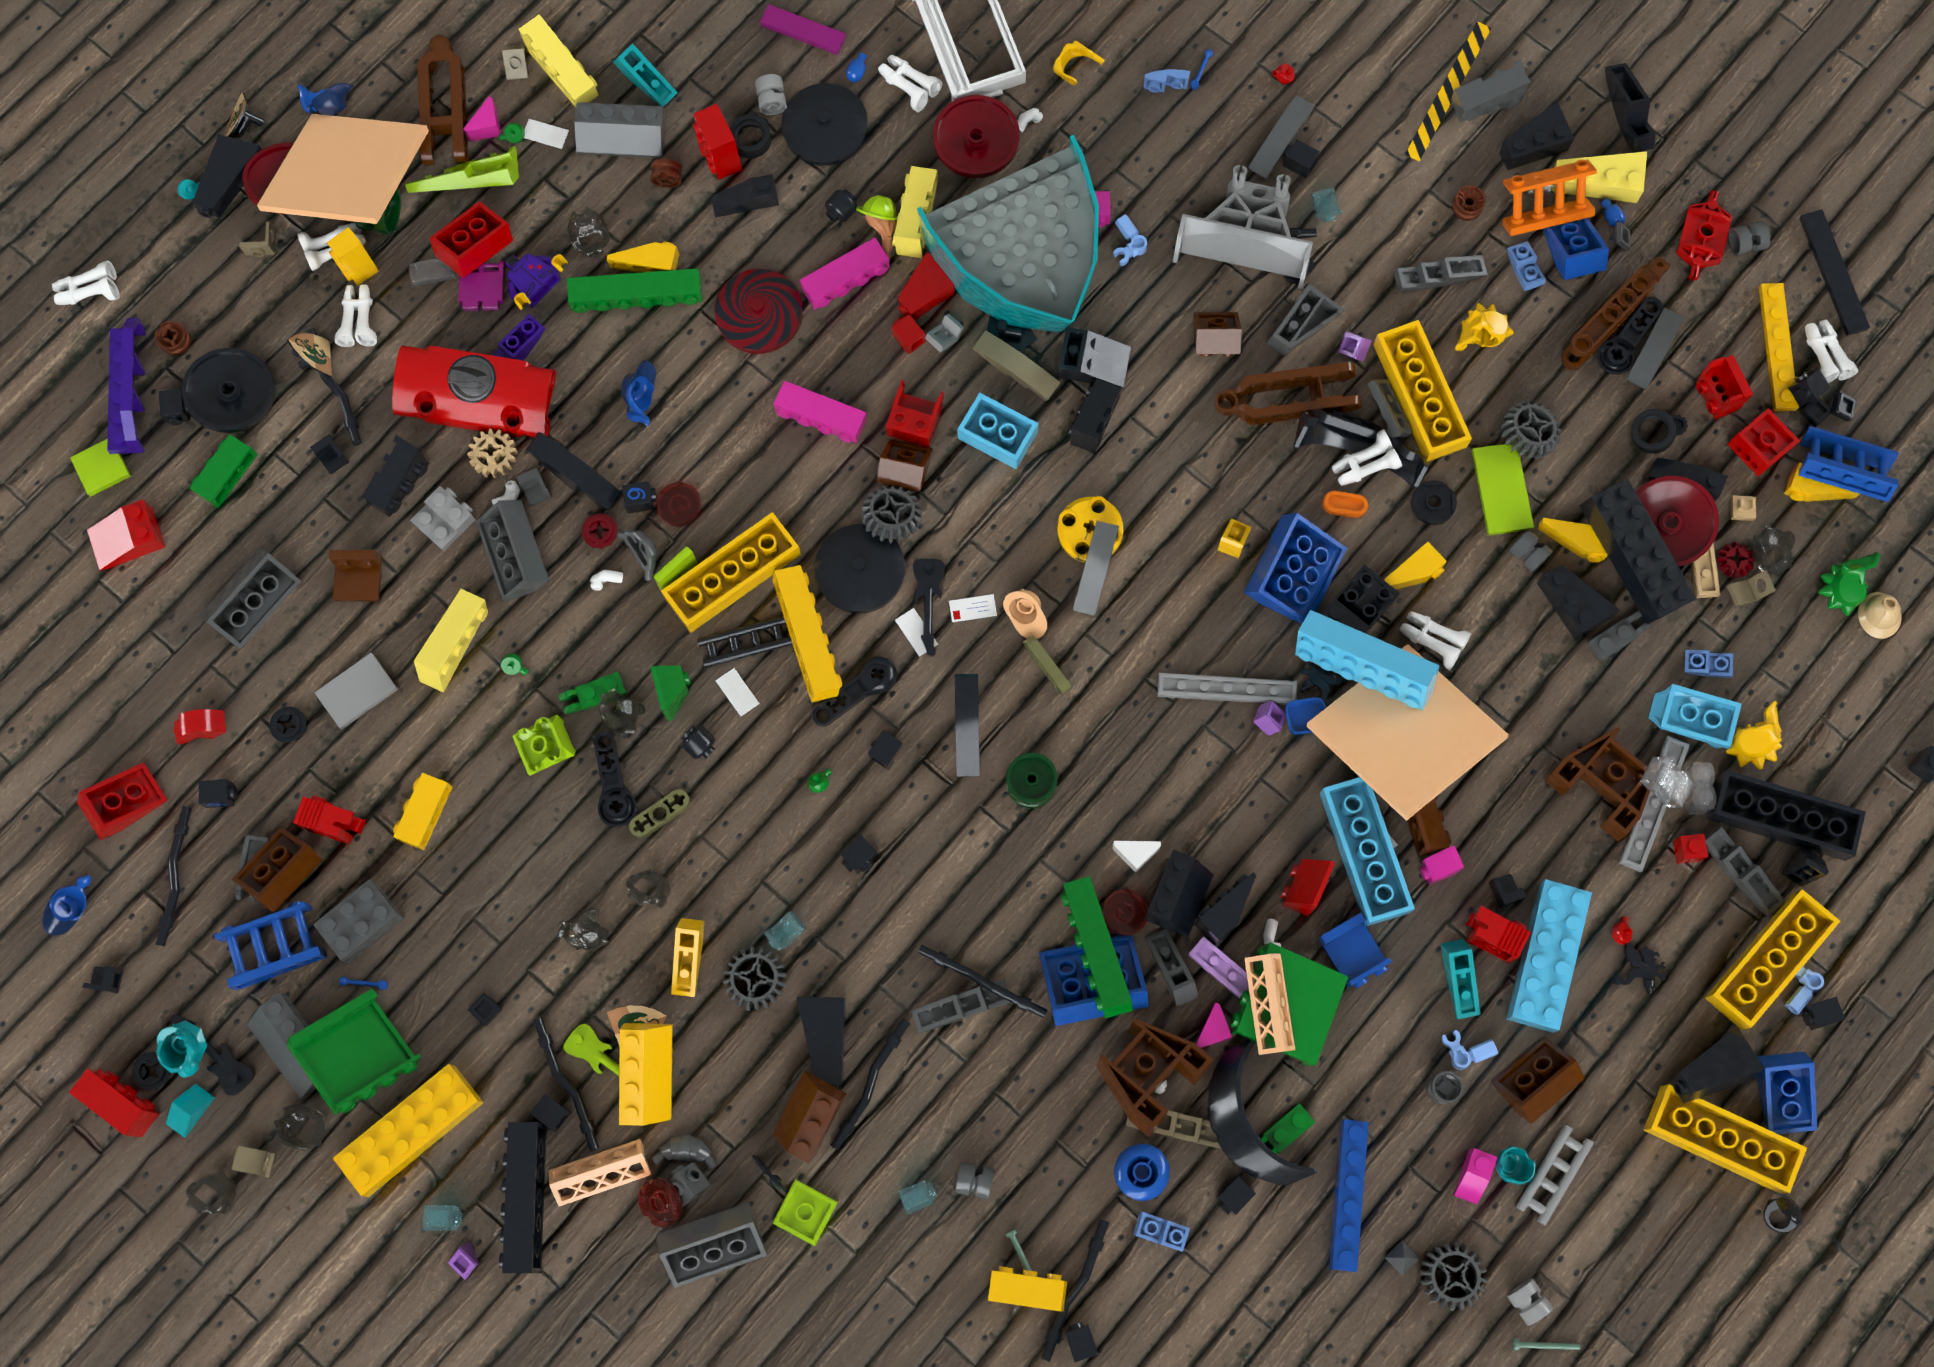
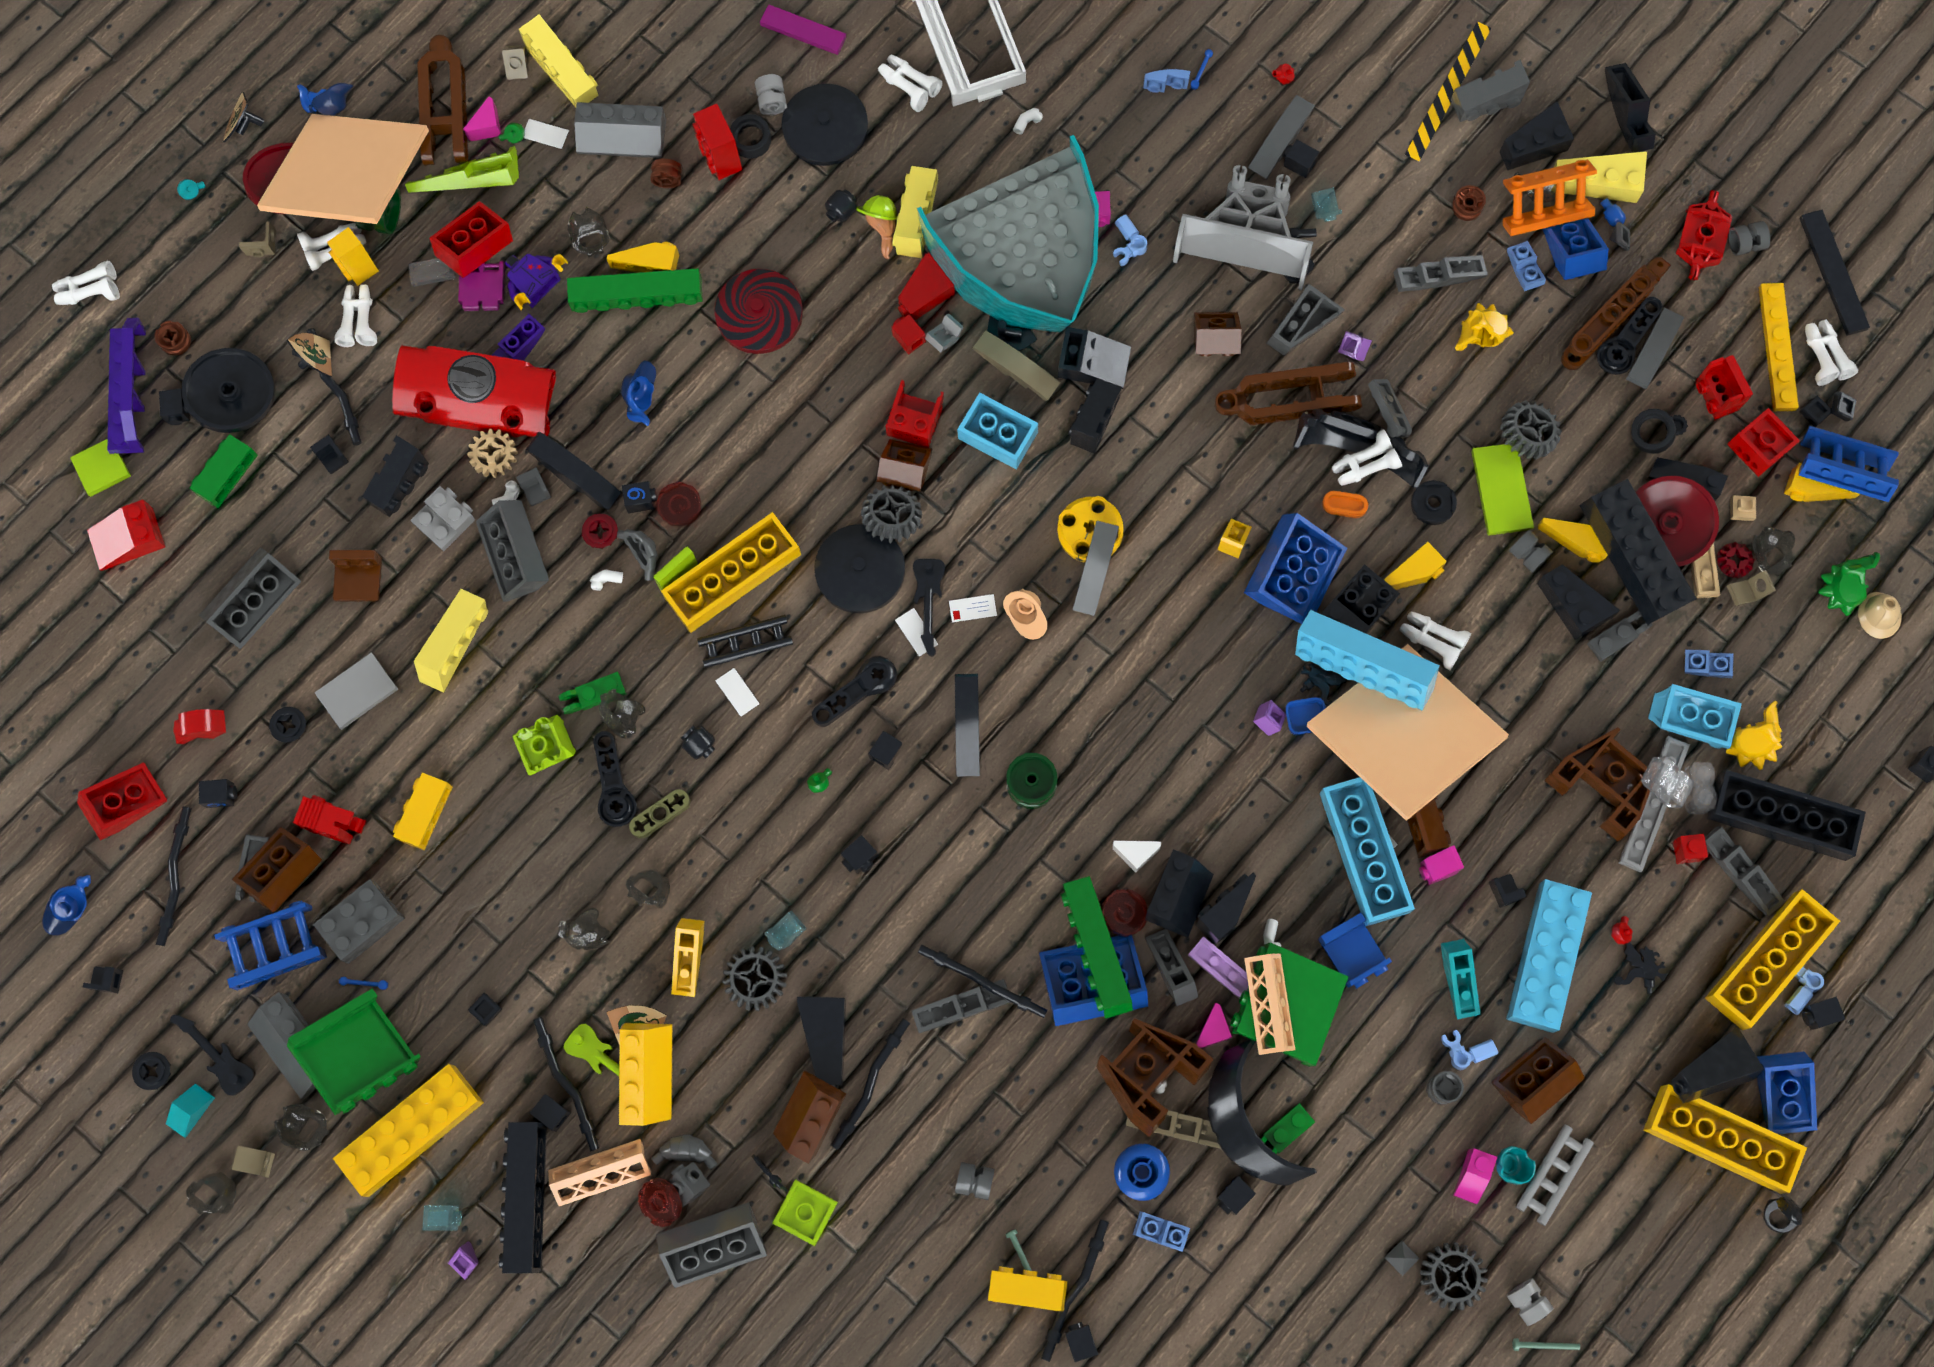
(115, 1102): red brick -> none
(181, 1048): teal piece -> none
(223, 175): black slope -> none
(512, 664): piece -> none
(644, 75): teal slope -> none
(671, 688): green slope -> none
(746, 196): black slope -> none
(806, 633): yellow brick -> none
(820, 412): dark pink brick -> none
(845, 273): dark pink brick -> none
(856, 68): blue cylinder -> none
(917, 1197): clear light blue brick -> none
(976, 136): dark red dish -> none
(1047, 665): olive beam -> none
(1069, 52): yellow helmet -> none
(1226, 688): light grey tile -> none
(1307, 885): red slope -> none
(1348, 1195): blue brick -> none
(1422, 390): yellow brick -> none
(1497, 934): red piece -> none
(1805, 866): black slope -> none
(1809, 387): black brick -> none

